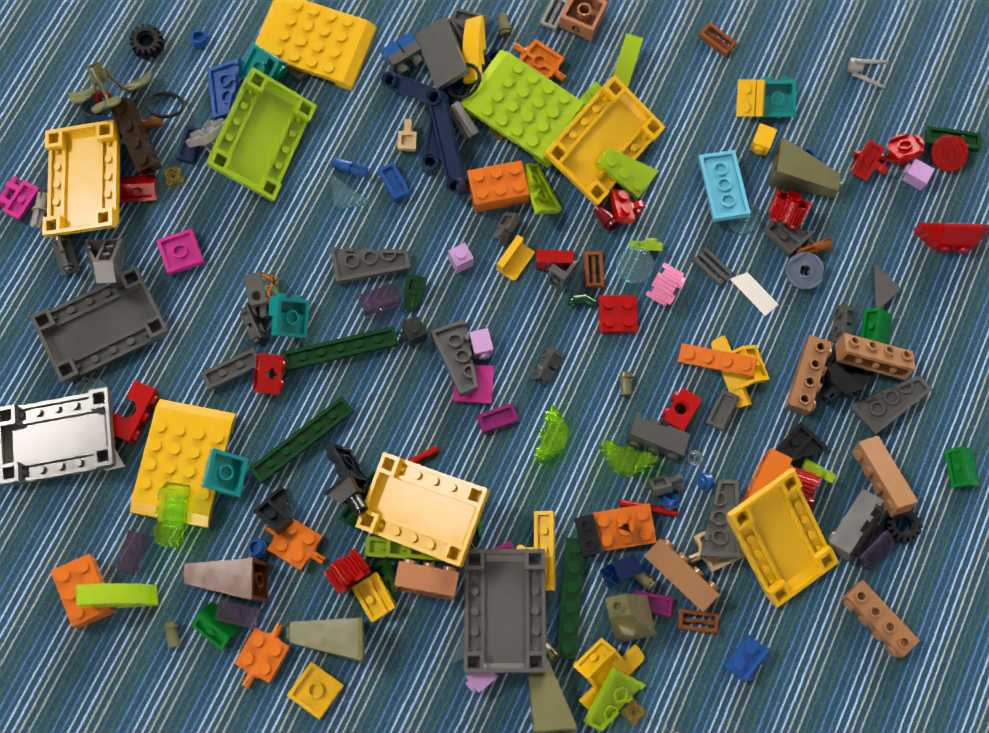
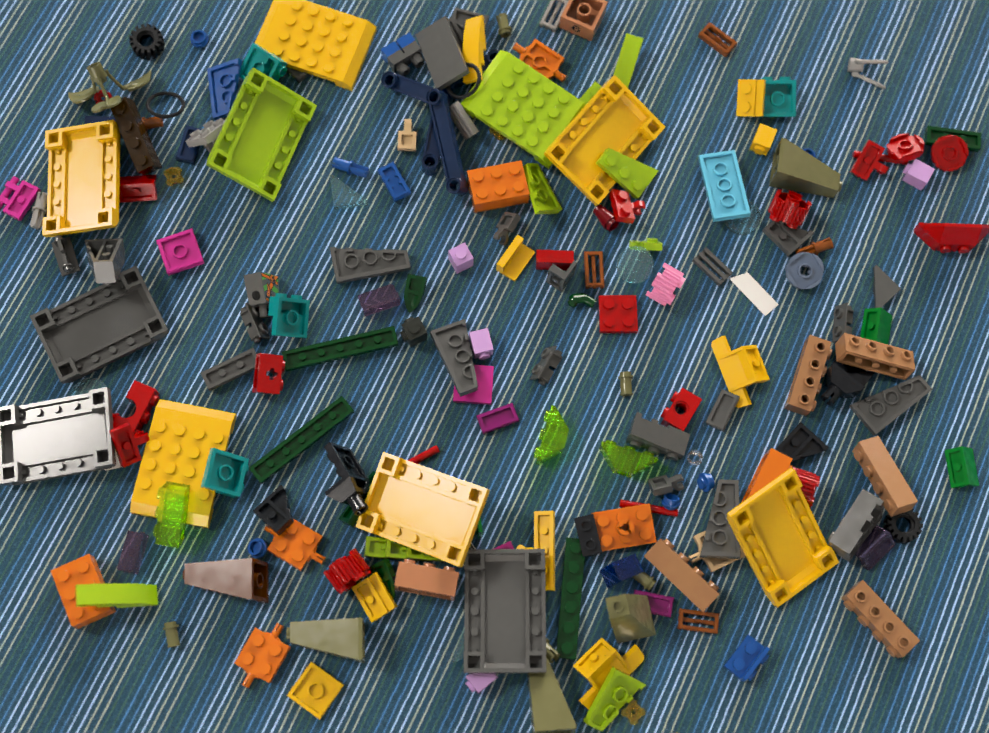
(127, 444): none -> red plate
(215, 631): green panel -> none
(237, 613): clear purple panel -> none
(717, 360): orange plate -> none
(811, 466): lime plate -> none

